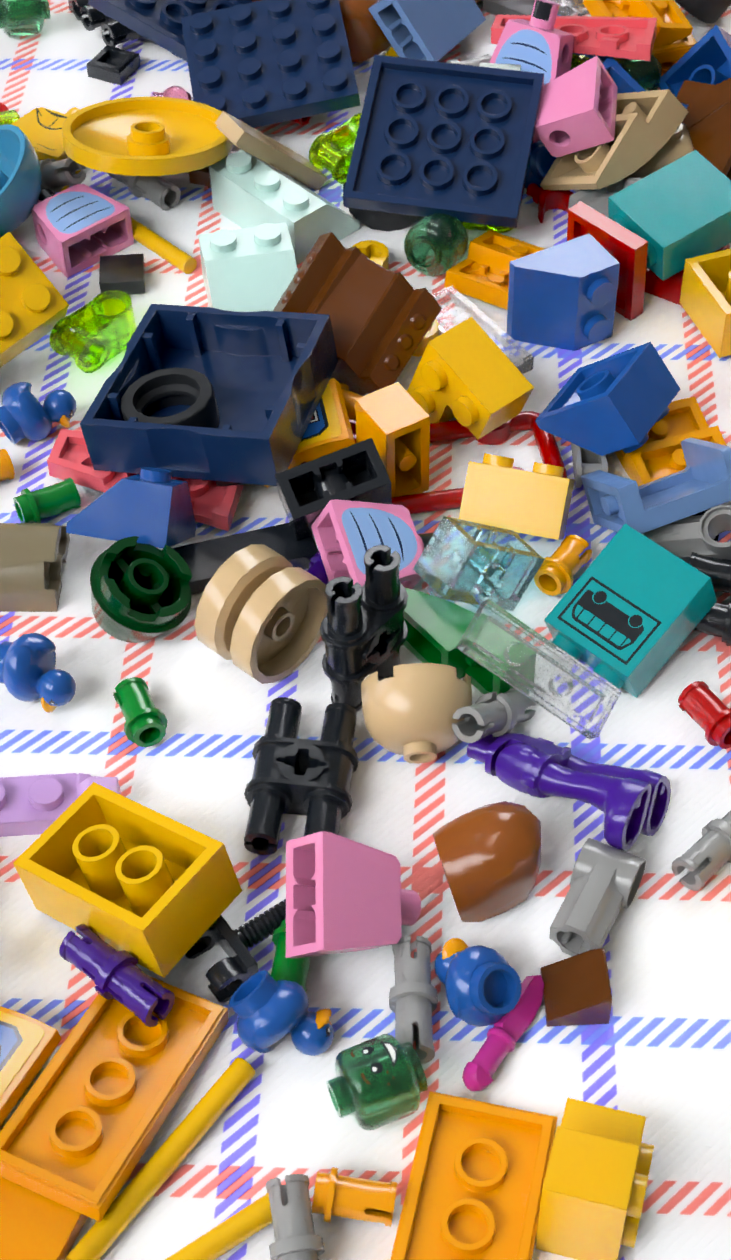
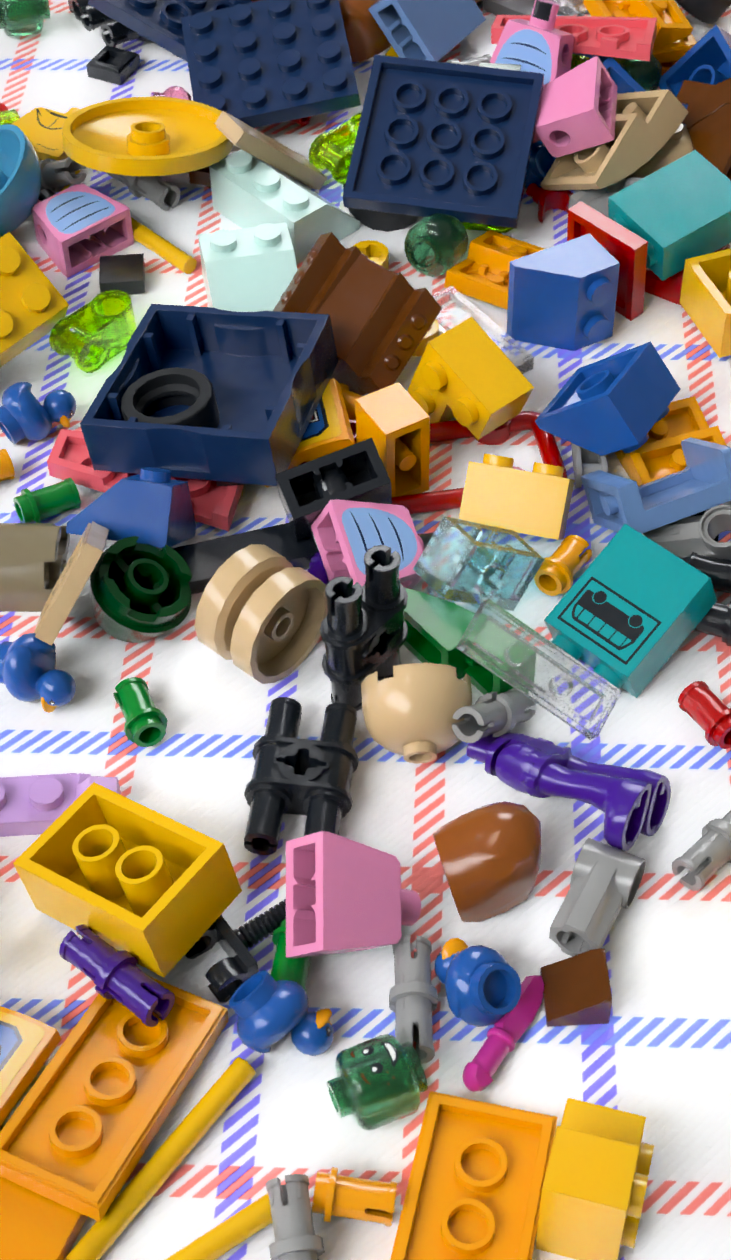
(71, 582): none -> tan tile

